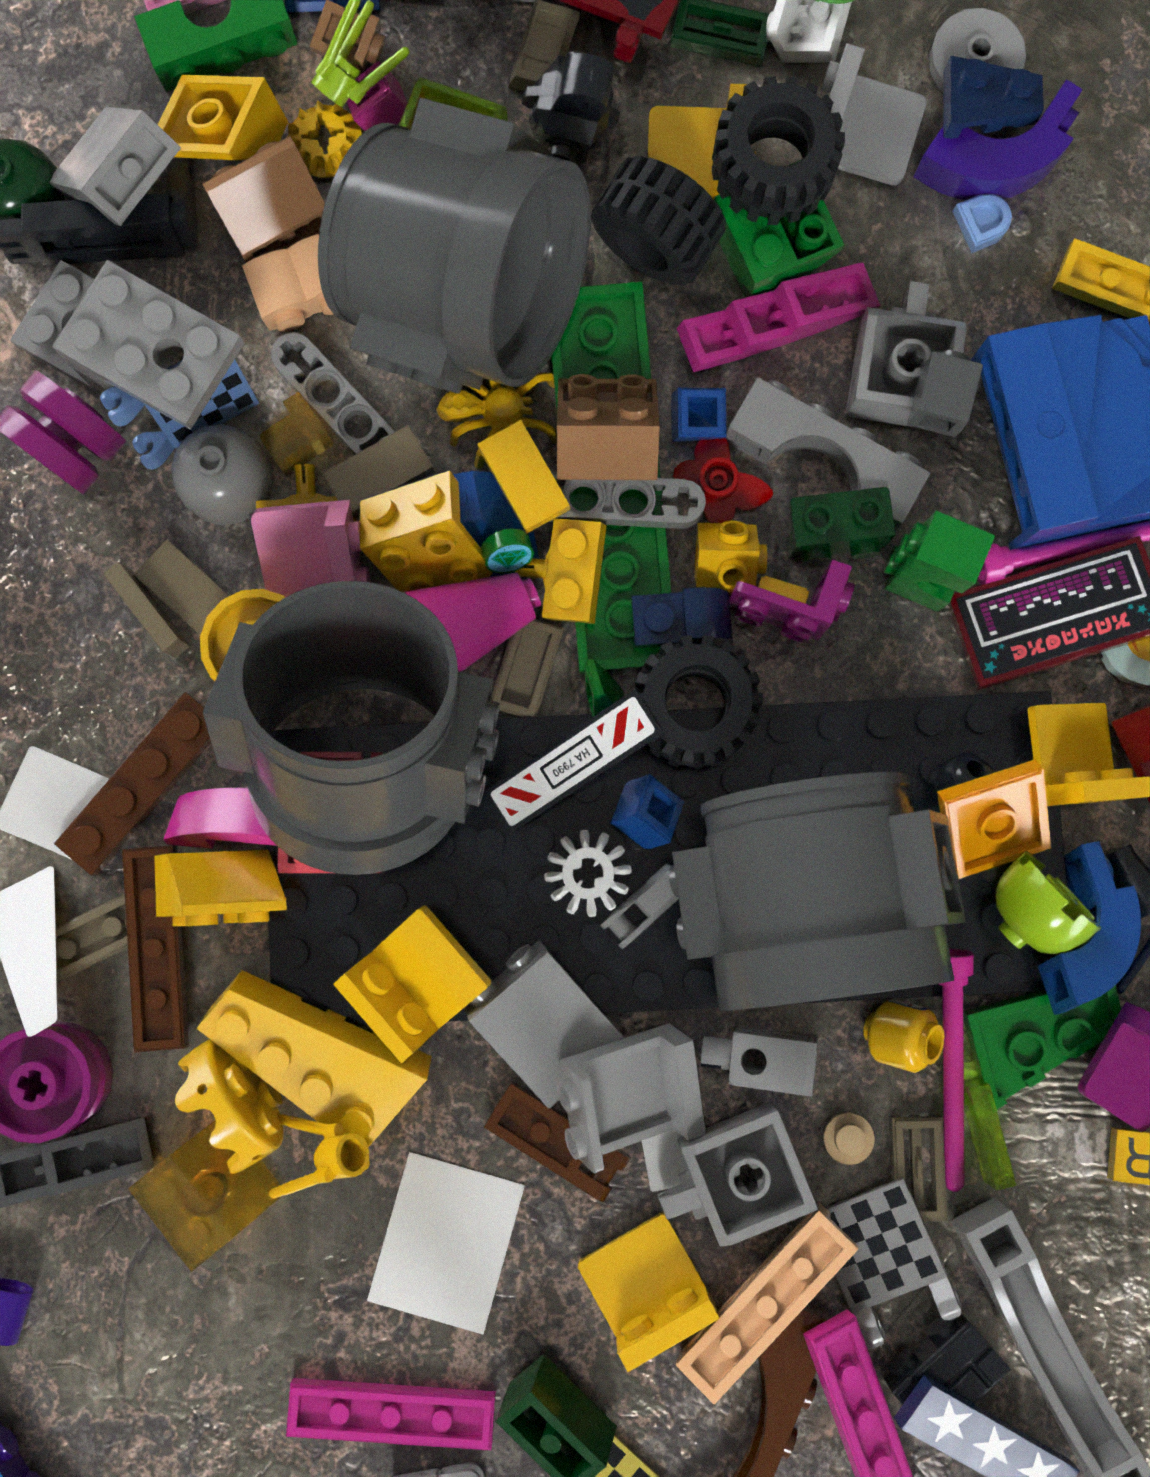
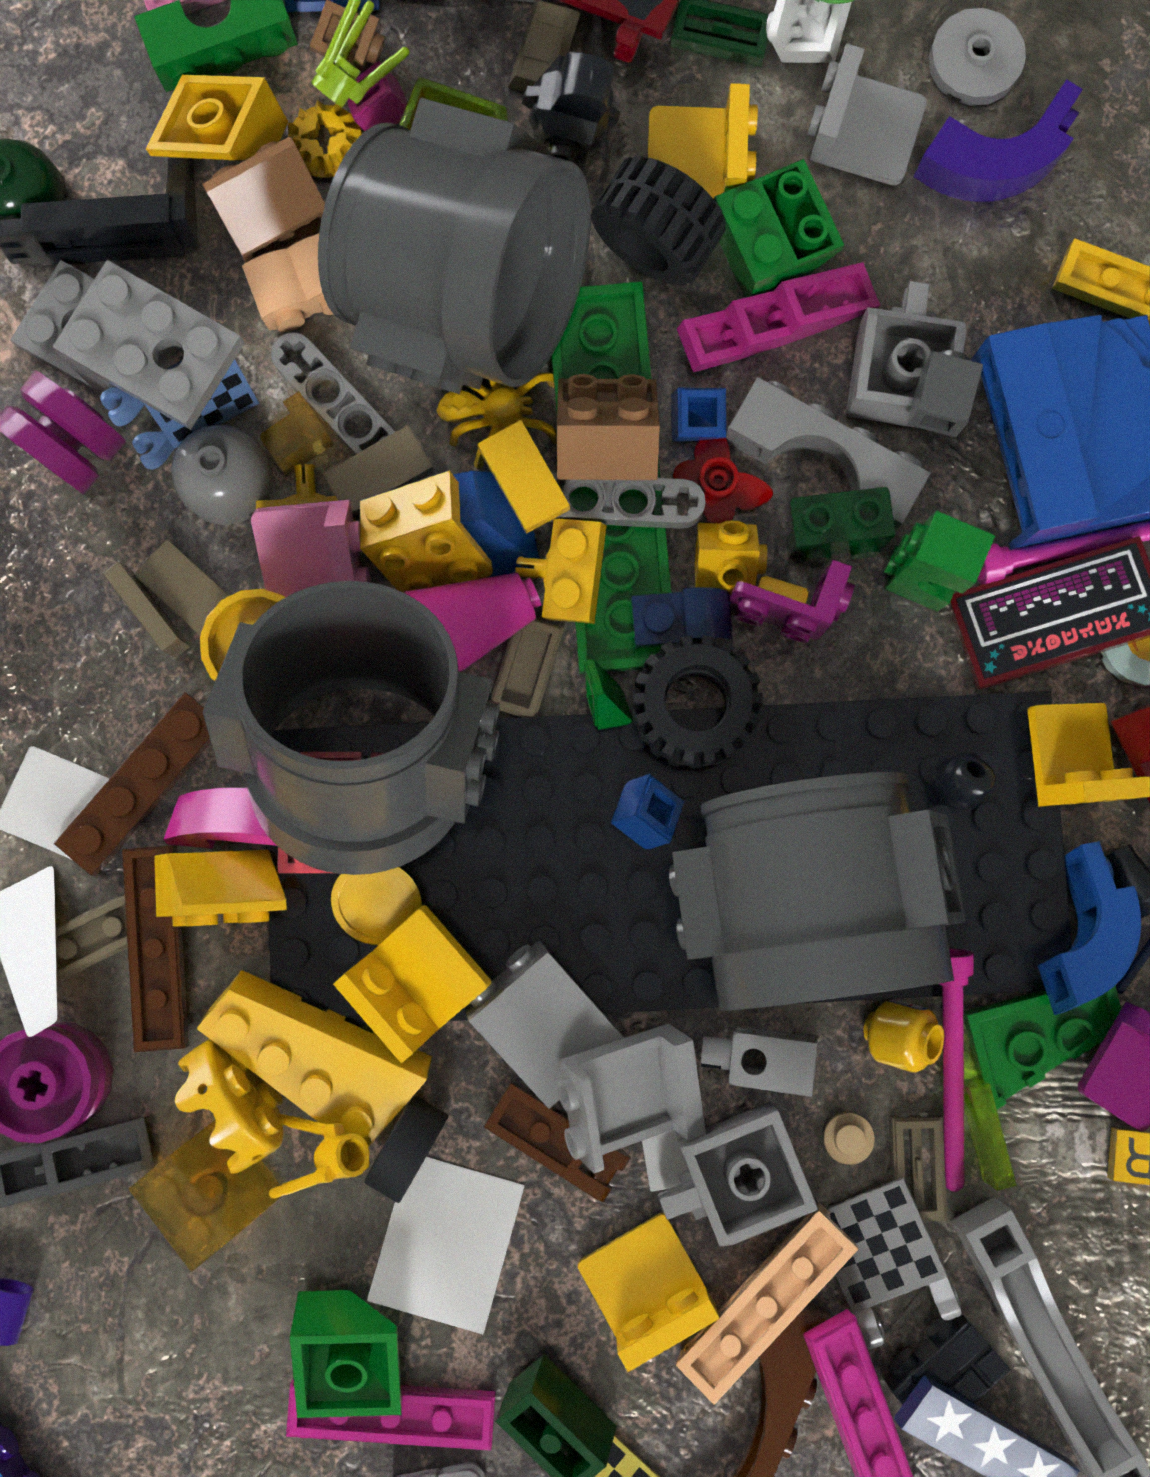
(115, 162): light grey panel -> none
(343, 1357): none -> green slope
(374, 903): none -> yellow piece
(406, 1149): none -> black tyre
(507, 551): green tile -> none
(573, 761): sticker -> none
(574, 862): white gear -> none
(651, 898): light grey bar -> none
(786, 114): black tyre -> none
(983, 220): light blue tile -> none
(989, 96): dark blue wing -> none
(997, 817): light orange tile -> none
(1041, 909): lime cylinder -> none

